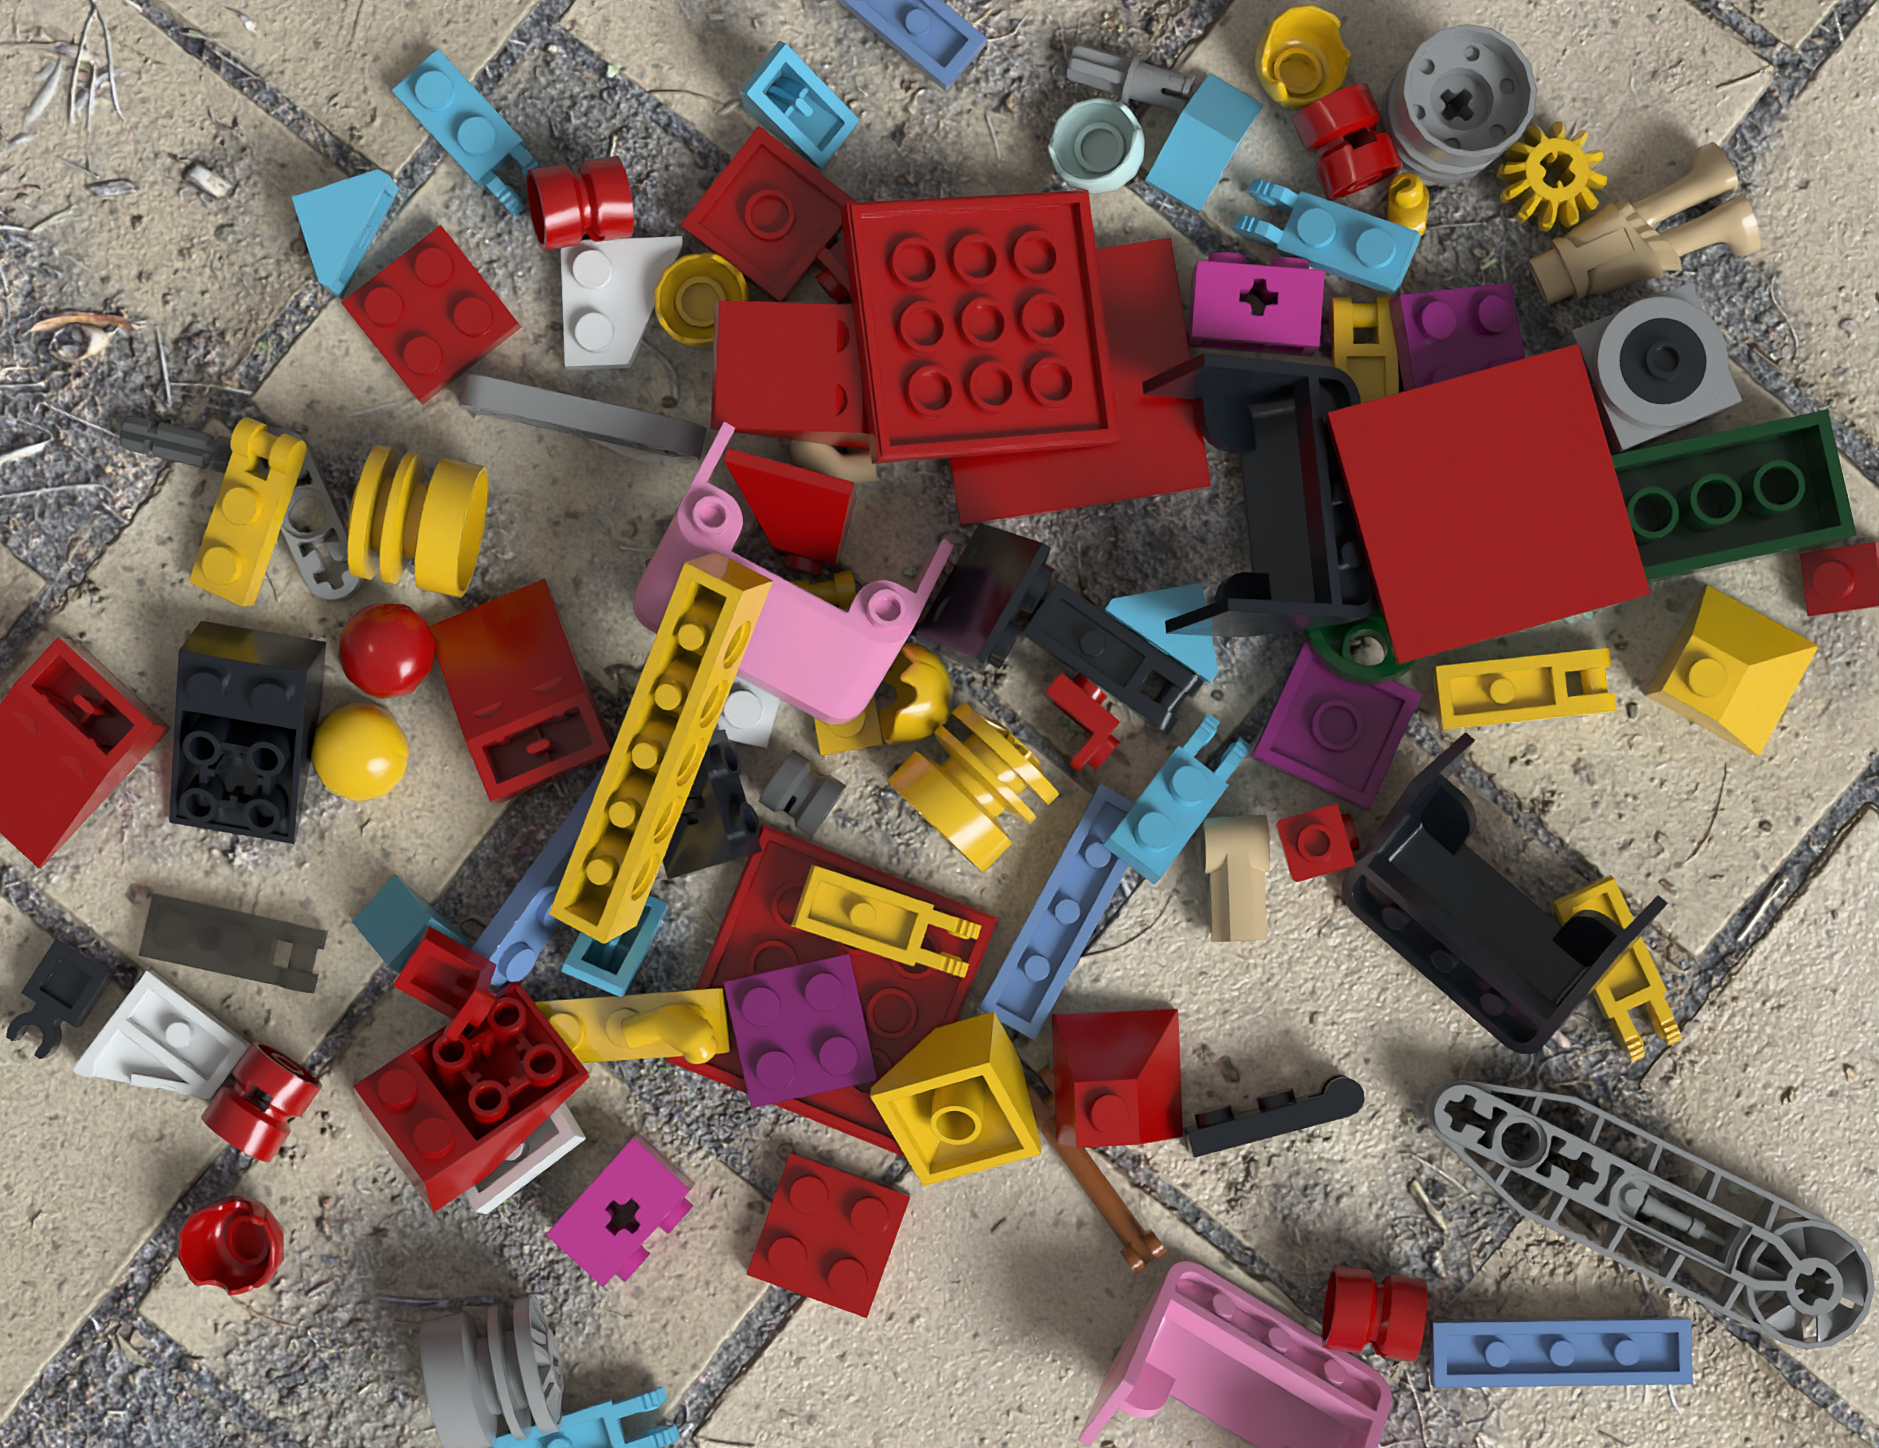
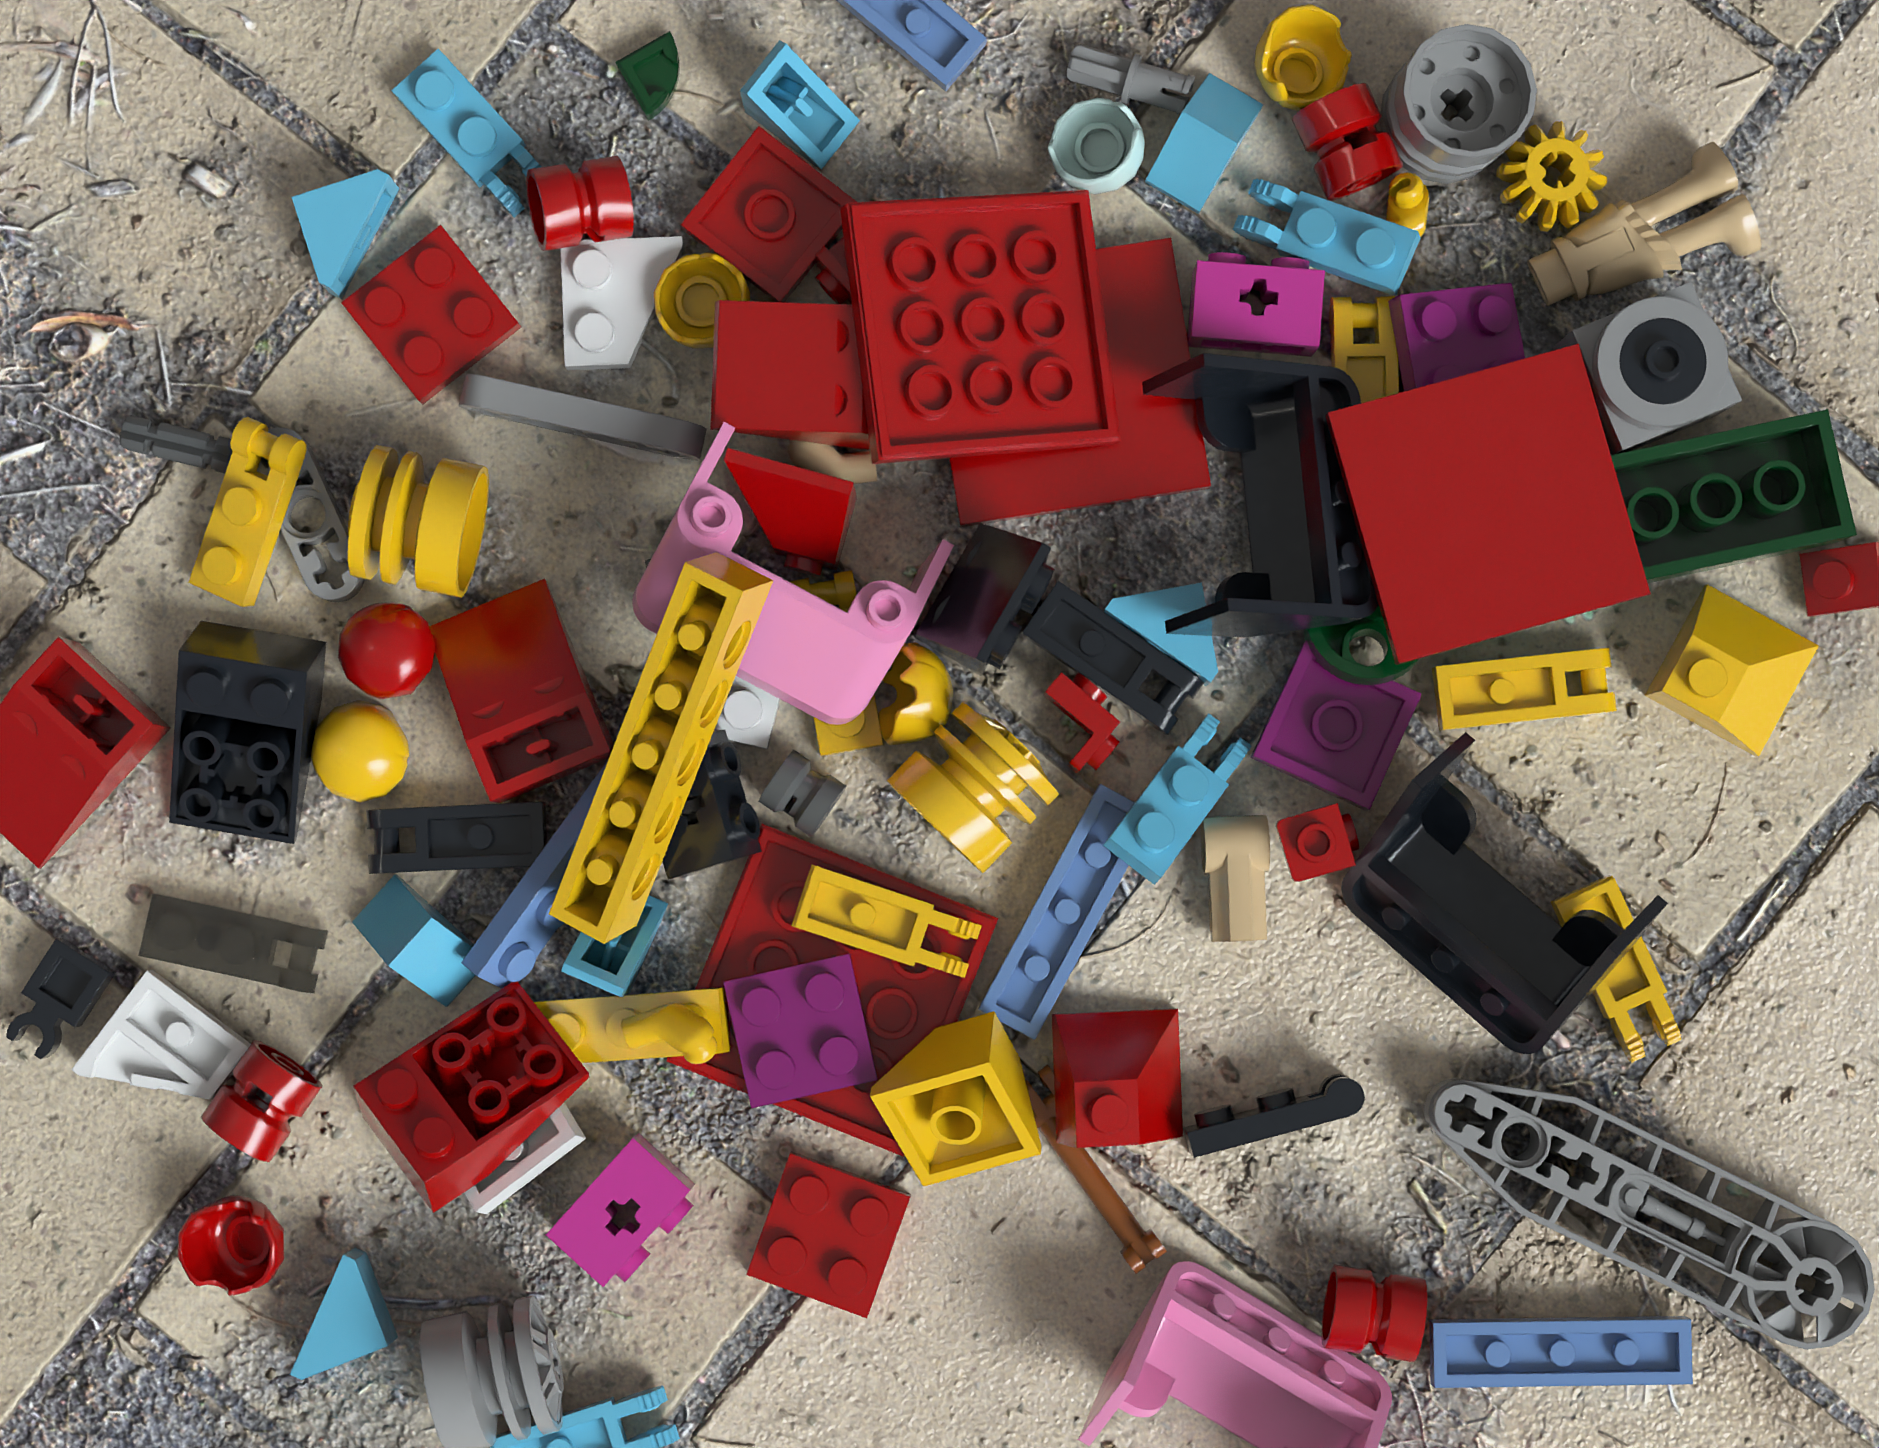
(349, 1320): none -> medium azure slope
(448, 980): red bracket -> none
(458, 837): none -> black plate
(652, 74): none -> dark green tile

